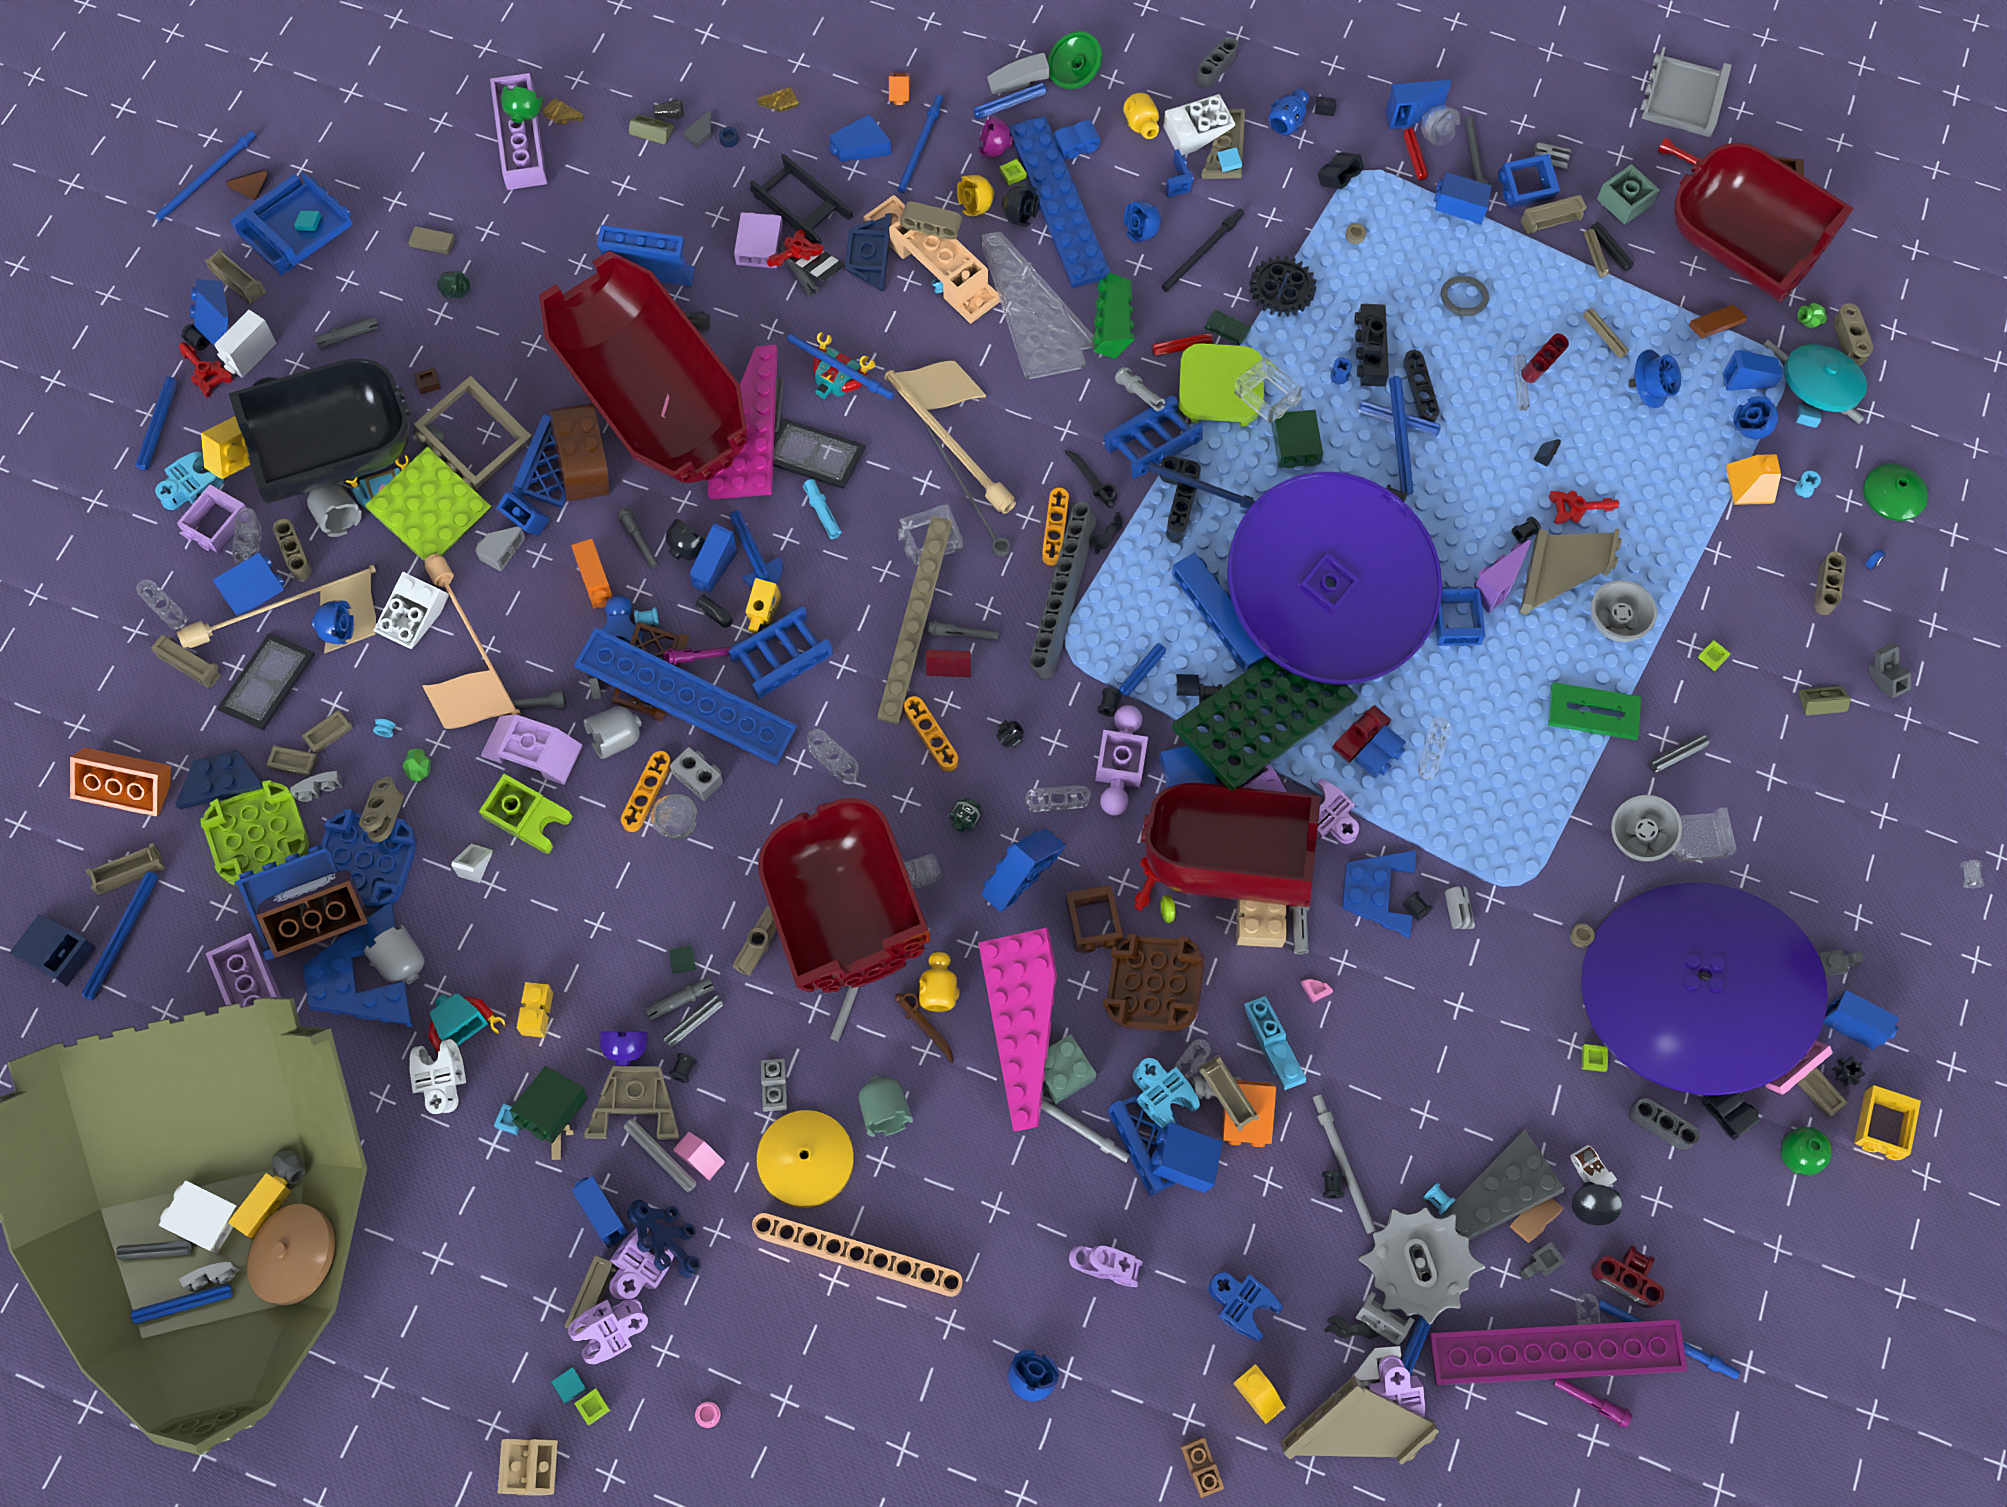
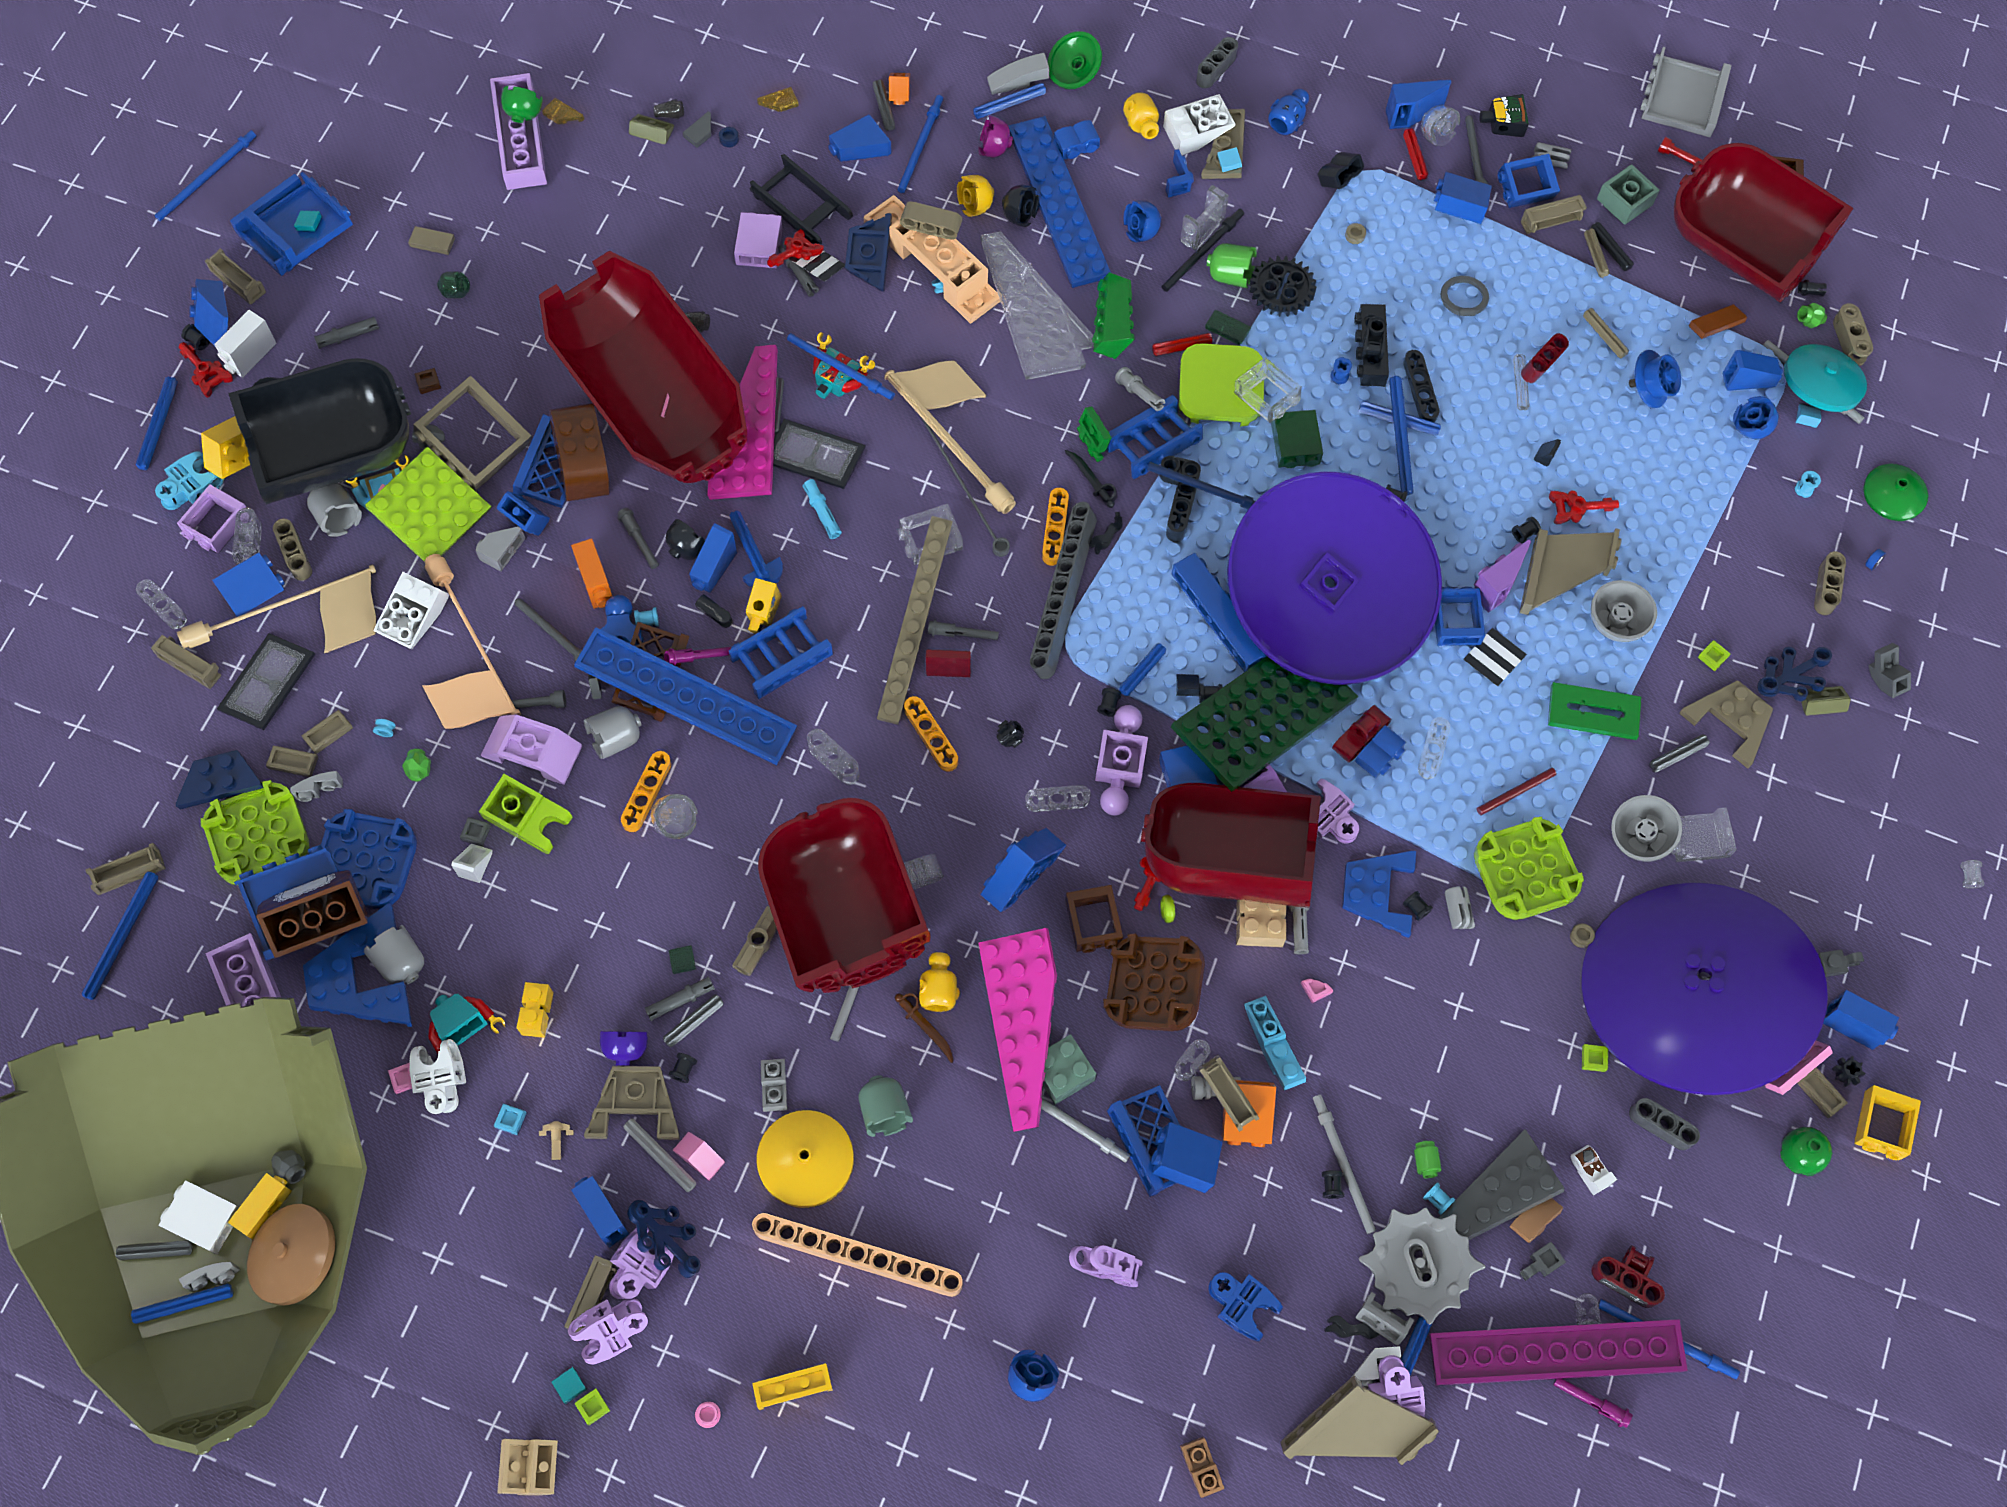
(53, 949): dark blue slope -> none
(119, 781): orange slope -> none
(248, 184): reddish brown slope -> none
(333, 622): blue cylinder -> none
(381, 809): dark tan piece -> none
(401, 1078): none -> bright pink tile
(475, 831): none -> dark grey tile
(546, 626): none -> dark grey piece
(548, 1105): dark green brick -> none
(650, 250): blue panel -> none
(693, 776): light grey brick -> none
(792, 1386): none -> yellow container
(884, 105): none -> dark grey axle
(965, 815): head -> none
(1012, 172): lime plate -> none
(1093, 433): none -> green plate
(1157, 1081): medium azure piece -> none
(1198, 230): none -> clear panel
(1232, 264): none -> bright green cylinder
(1259, 1393): yellow slope -> none
(1325, 106): black slope -> none
(1427, 1159): none -> bright green brick
(1495, 657): none -> sticker
(1507, 116): none -> torso
(1516, 791): none -> dark red bar
(1527, 869): none -> lime tile
(1596, 1204): black dish -> none
(1732, 1113): black brick -> none
(1740, 711): none -> dark tan wing
(1754, 479): light orange slope -> none
(1793, 675): none -> dark blue plant
(1811, 288): none -> black pin

